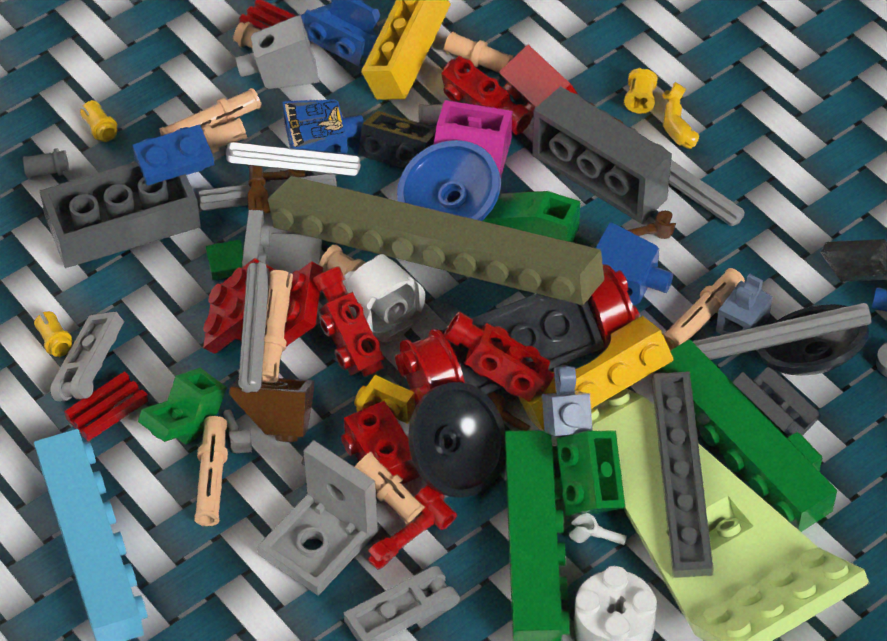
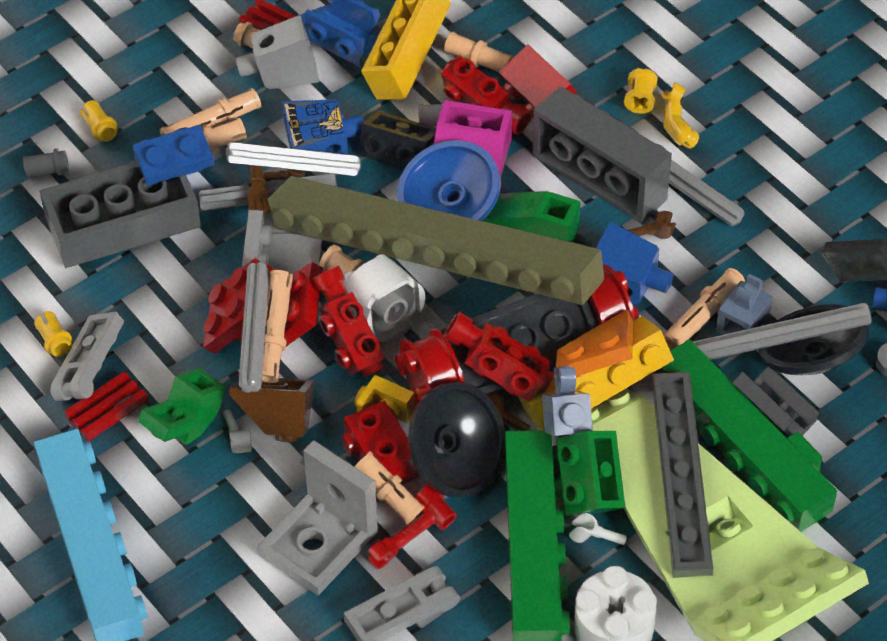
(208, 506): light nougat pin -> none
(224, 258): green tile -> none
(600, 347): none -> orange wing

